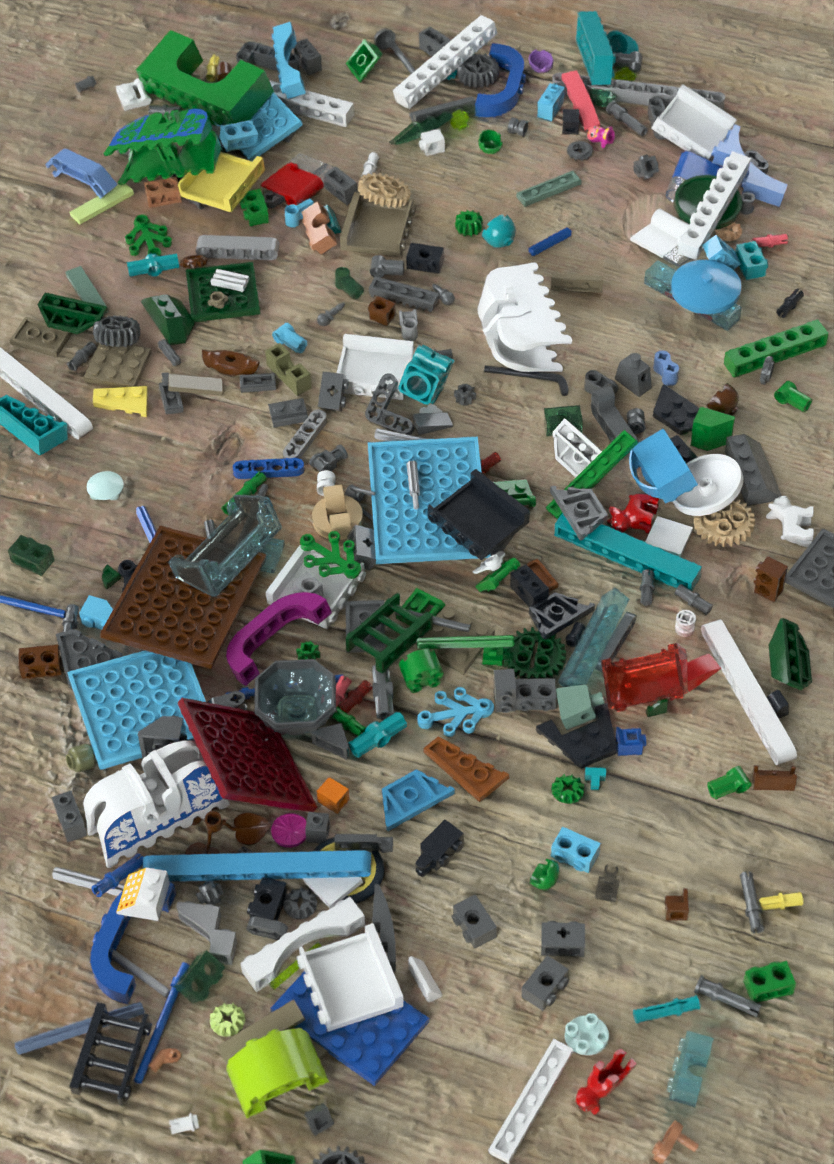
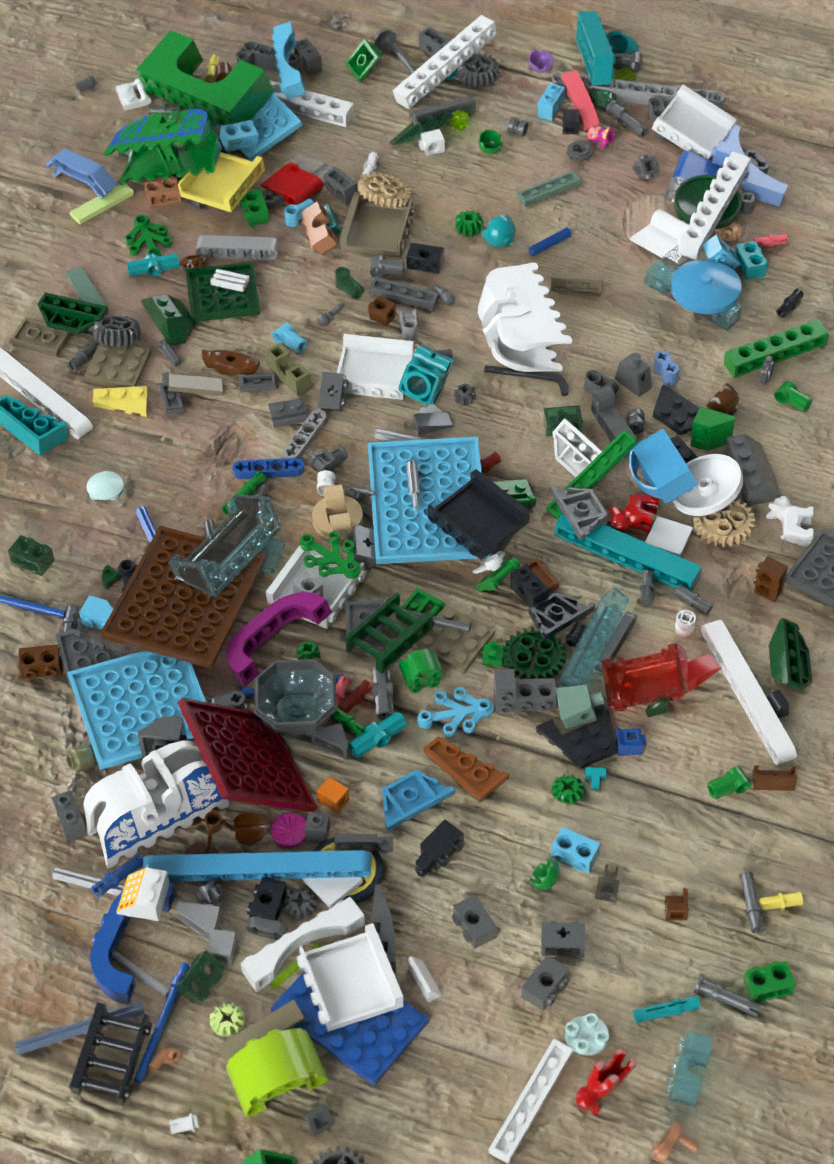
(217, 299): dark tan plate -> none
(383, 413): dark grey beam -> none
(465, 642): green axle -> none
(503, 102): blue arch -> none

